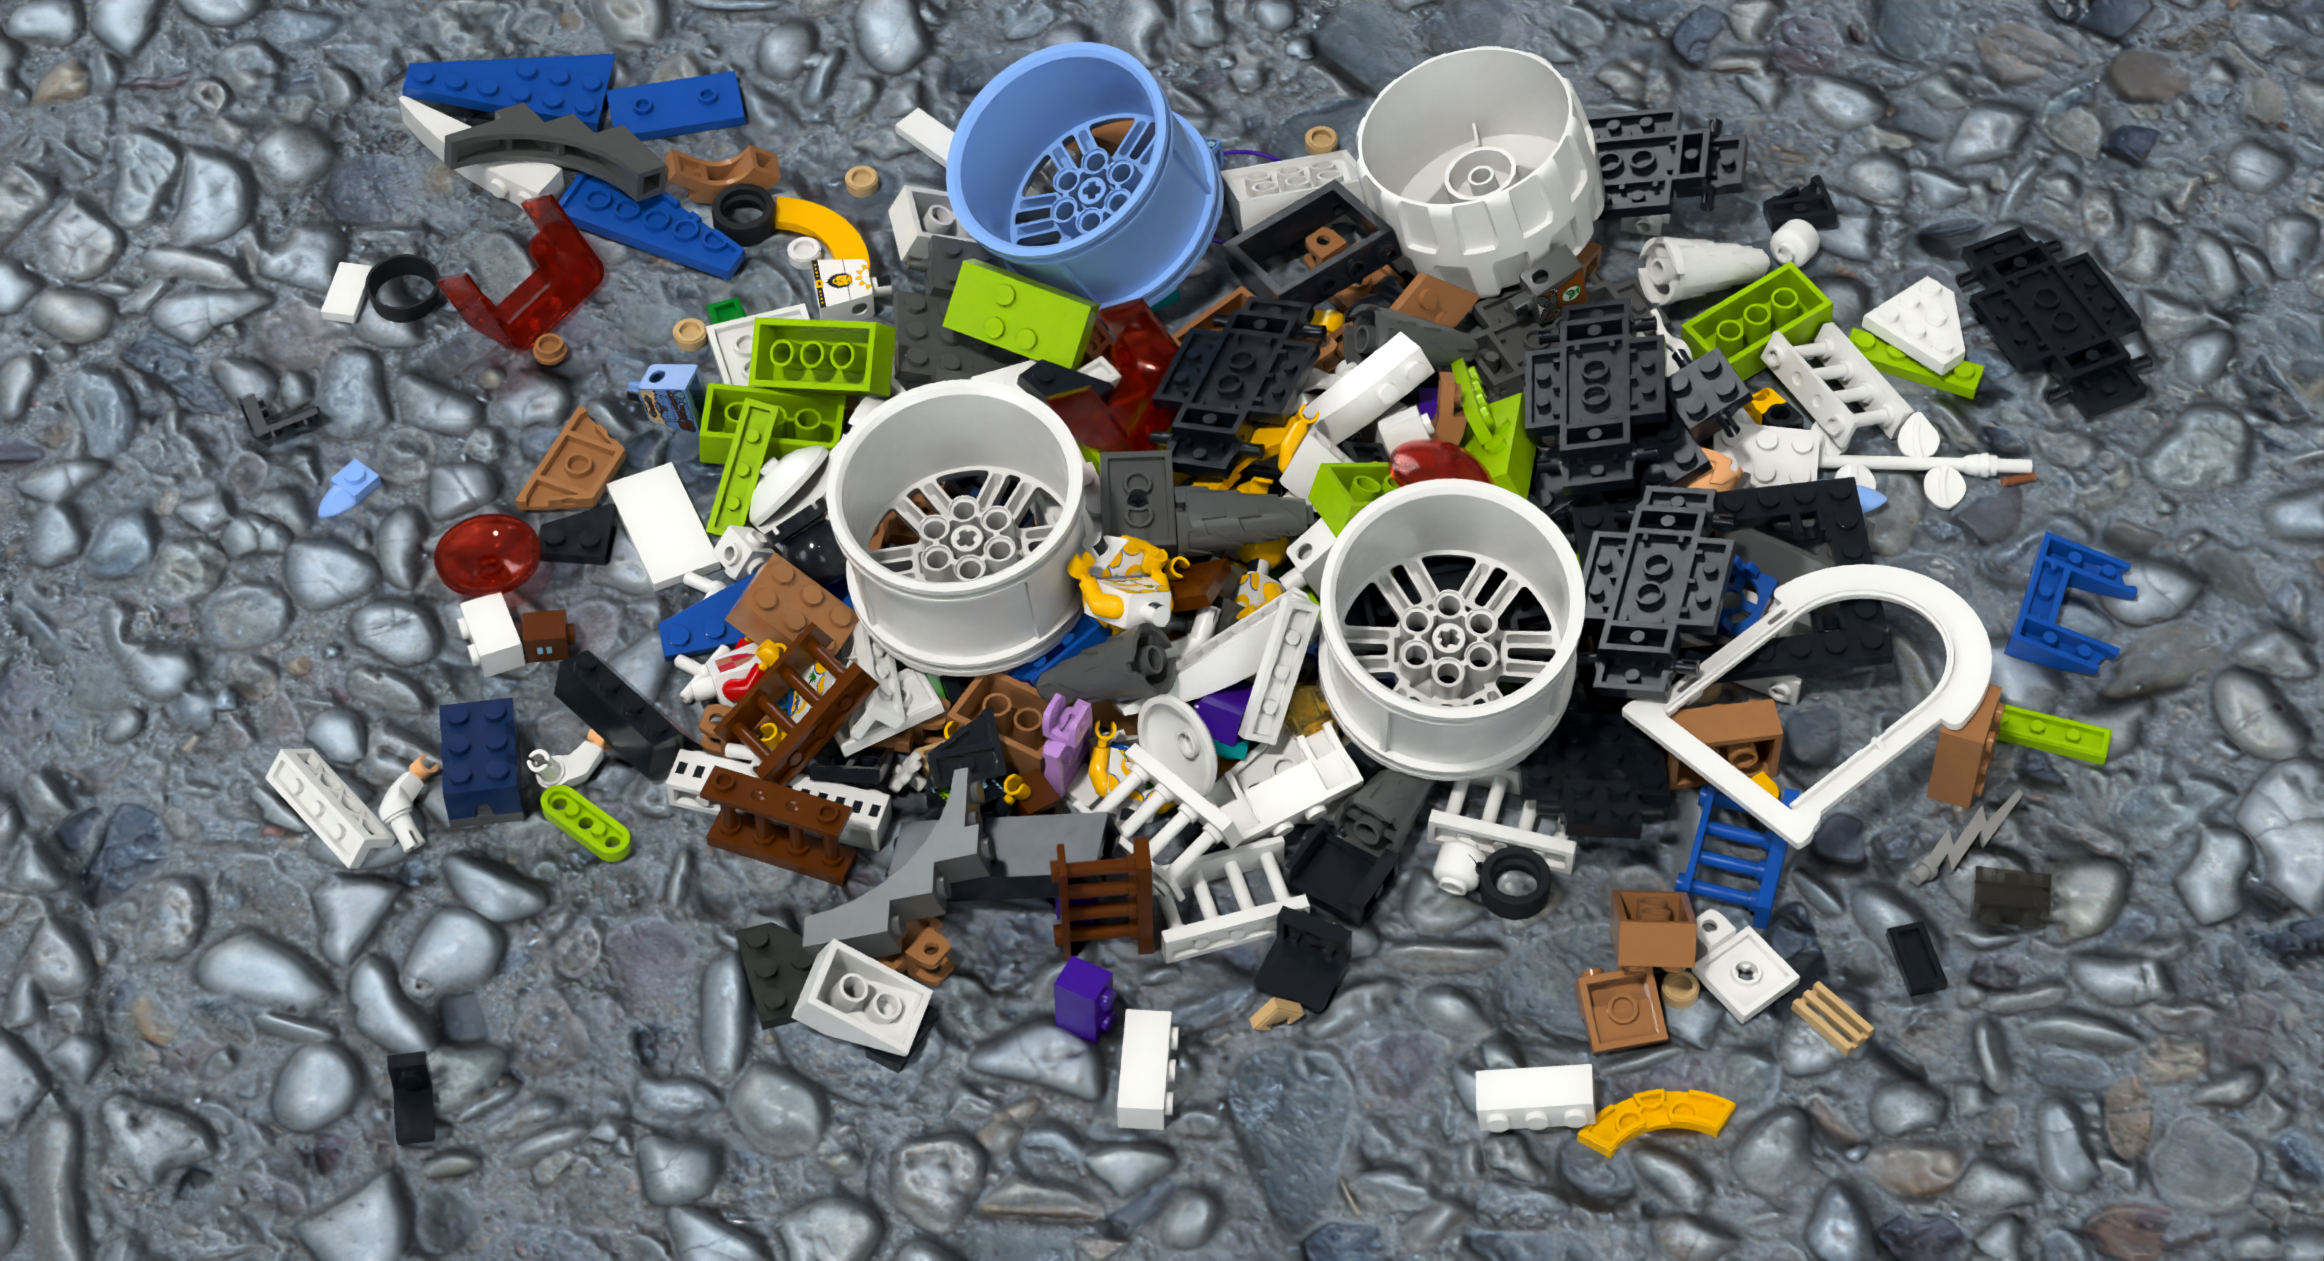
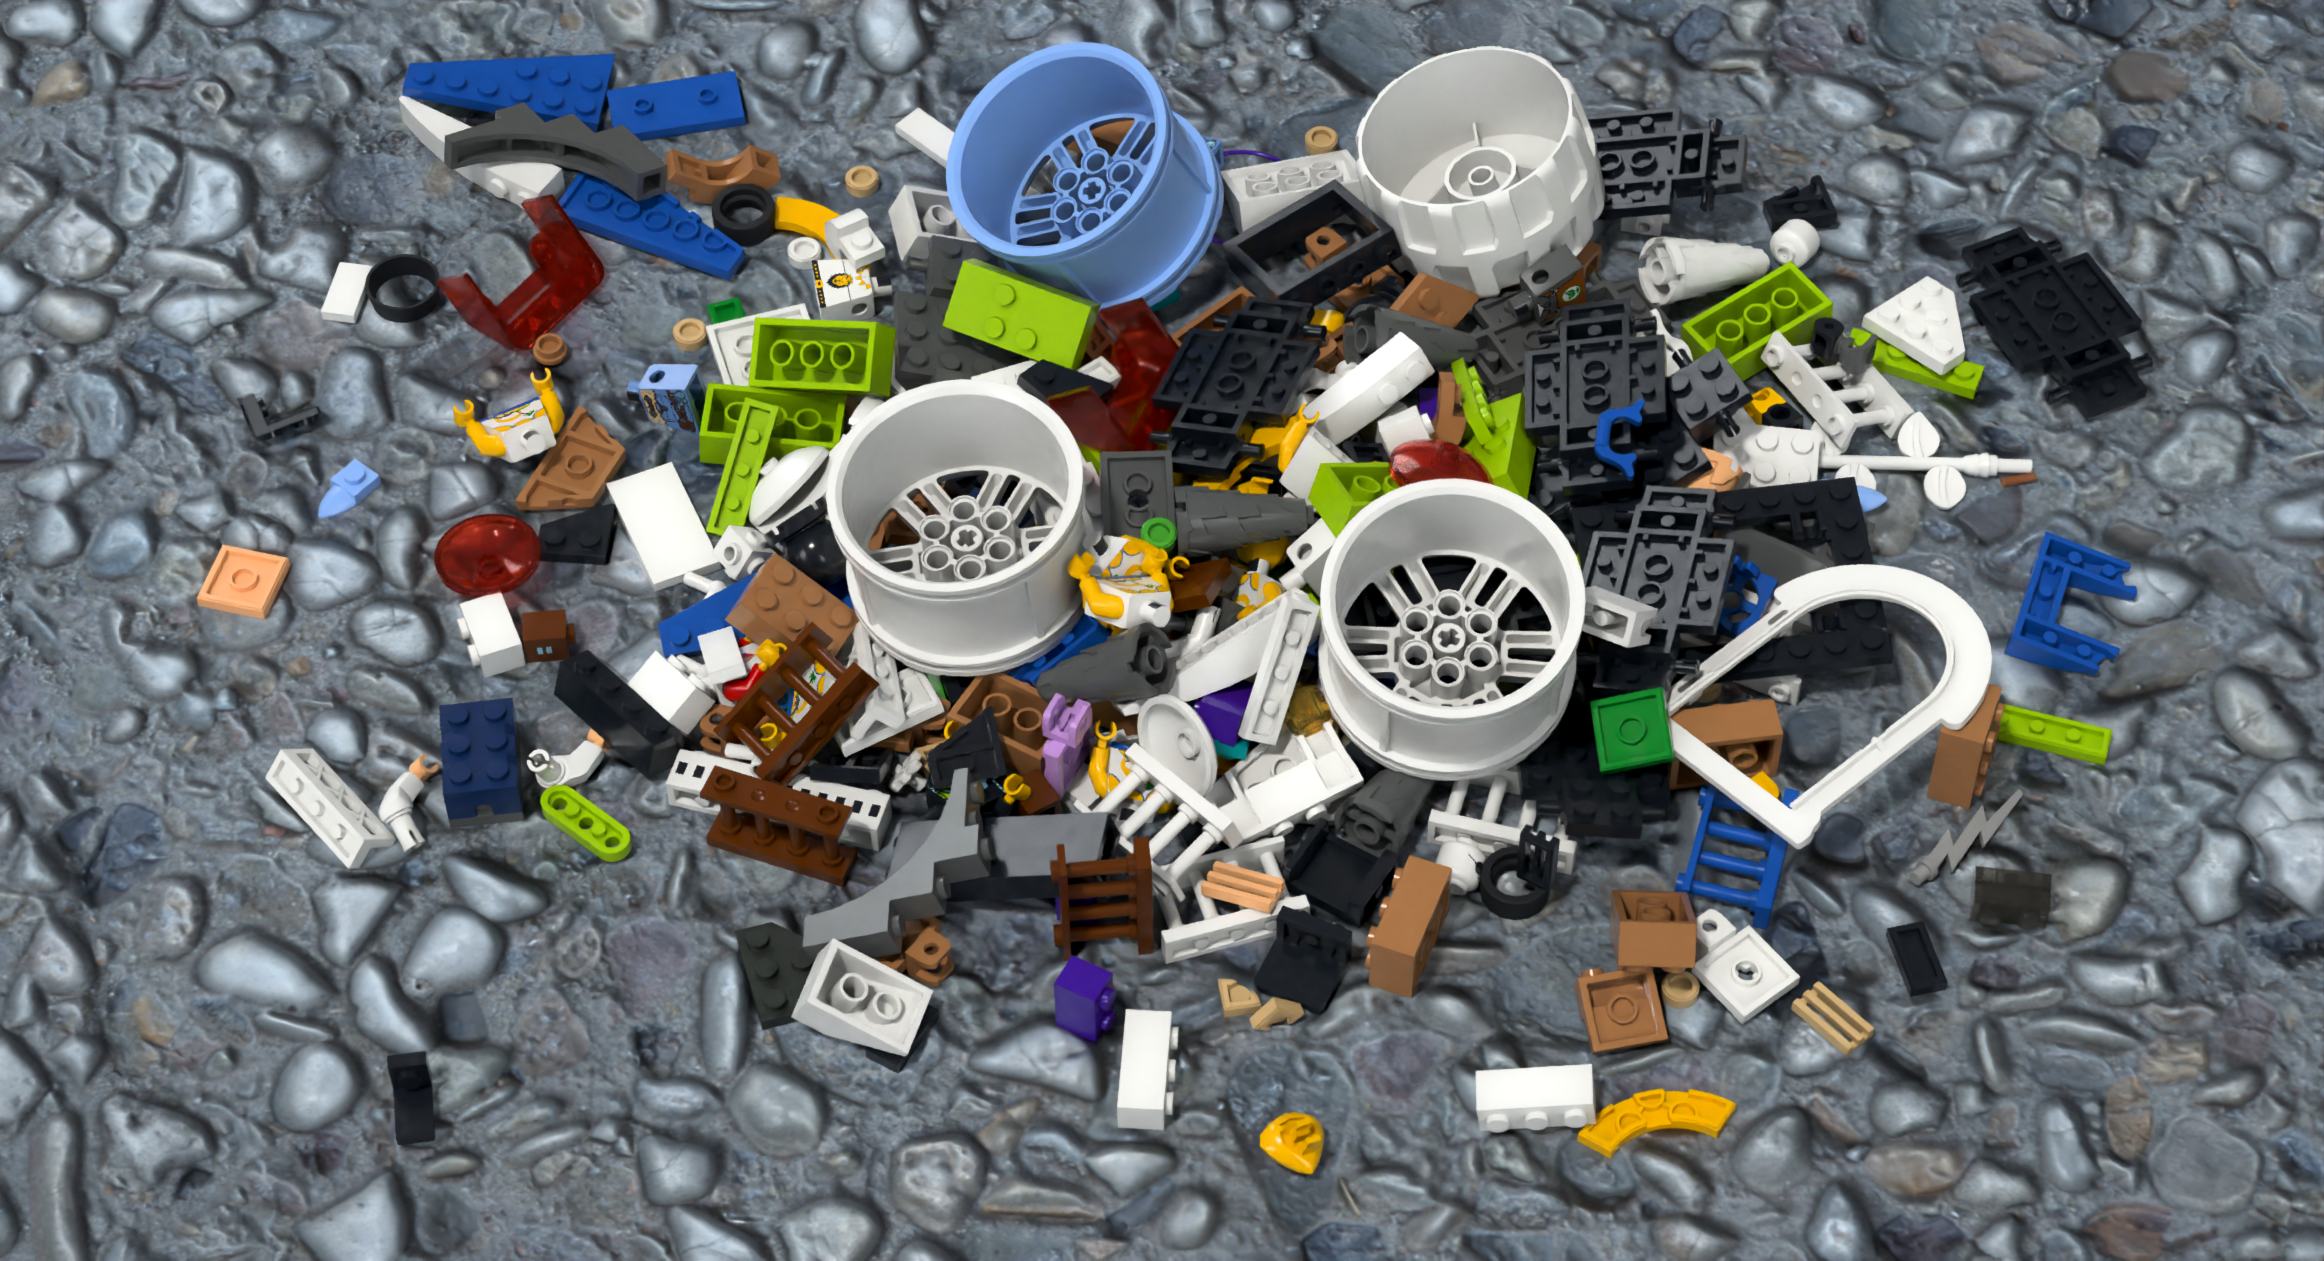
(243, 582): none -> light nougat tile
(518, 430): none -> torso
(672, 692): none -> white brick
(722, 656): none -> white tile
(853, 239): none -> white brick
(1160, 533): none -> bright green tile
(1237, 999): none -> tan tile
(1245, 883): none -> light nougat tile
(1294, 1141): none -> yellow piece
(1408, 926): none -> medium nougat brick
(1551, 858): none -> black tile
(1601, 447): none -> blue helmet
(1617, 618): none -> white brick
(1632, 730): none -> green tile
(1829, 341): none -> leg

